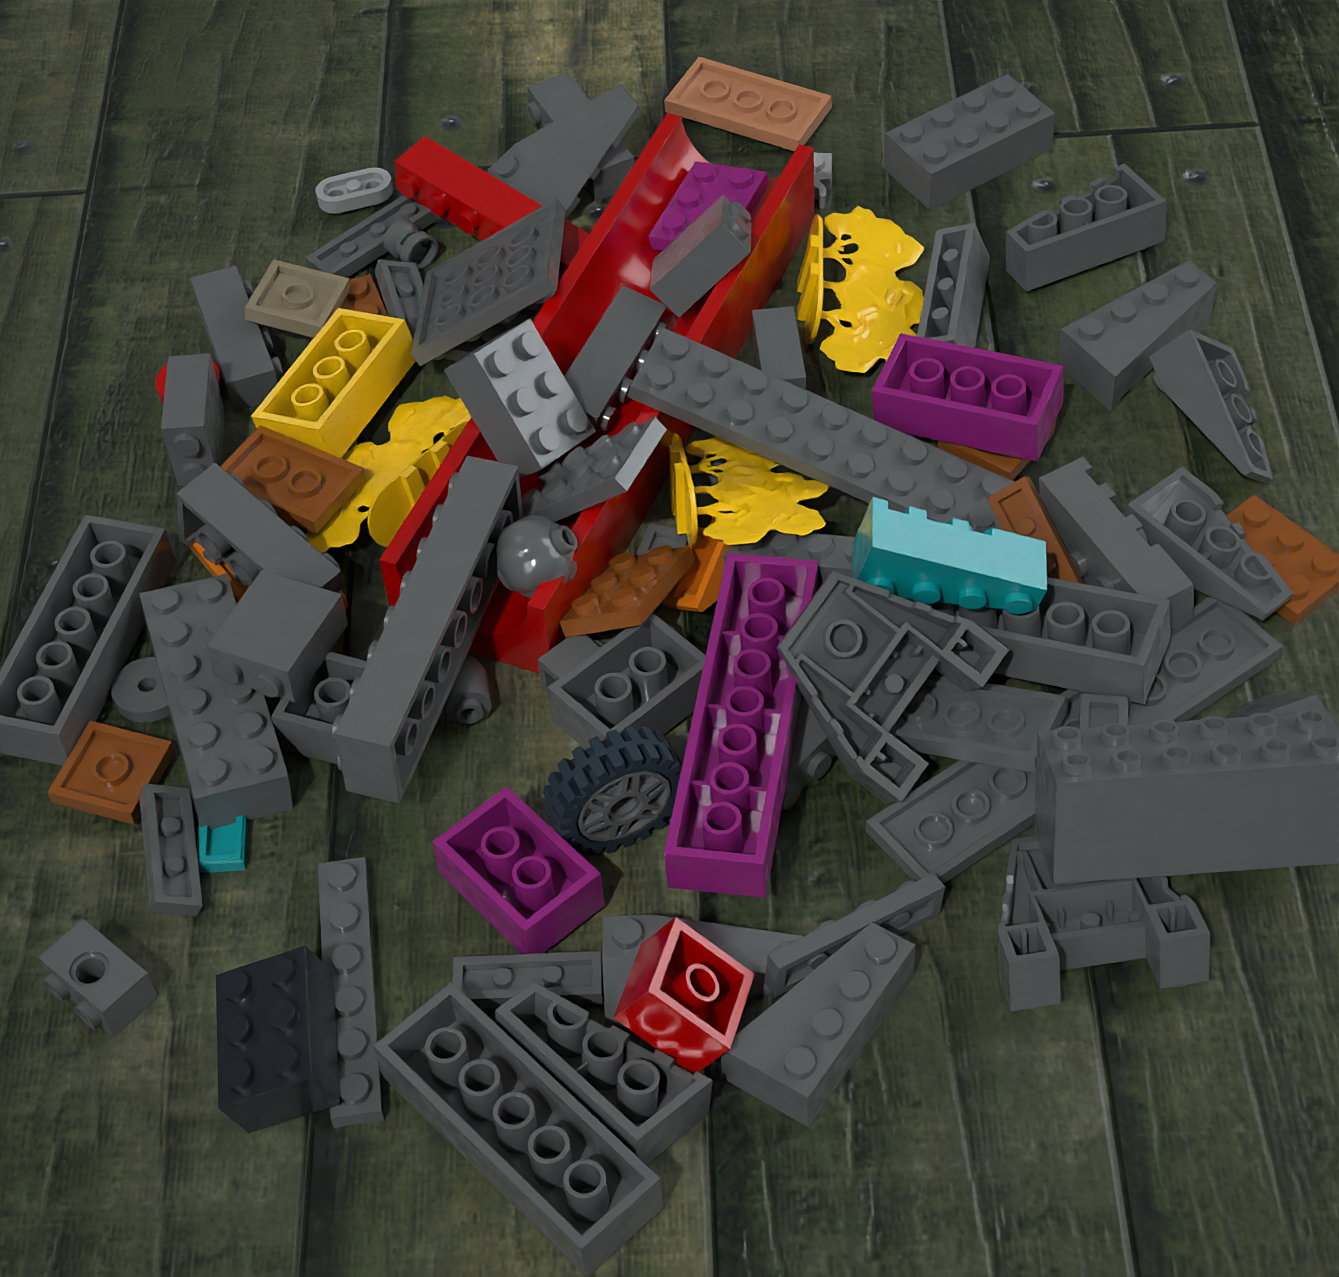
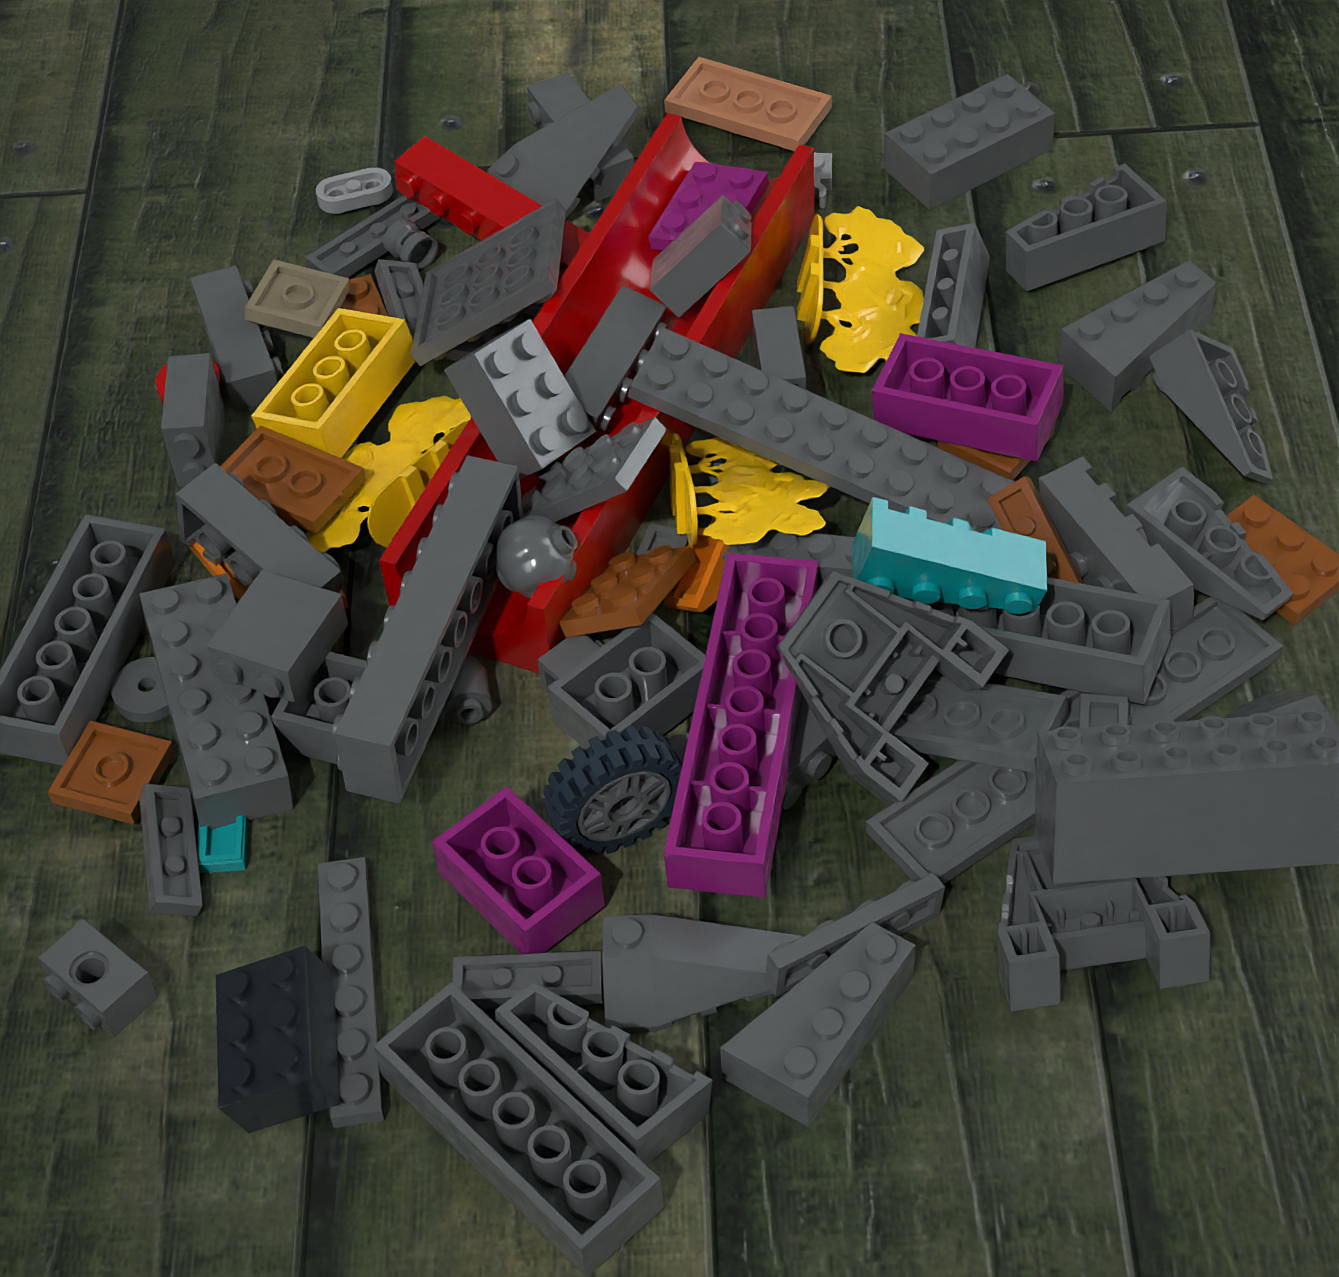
(684, 996): red brick -> none

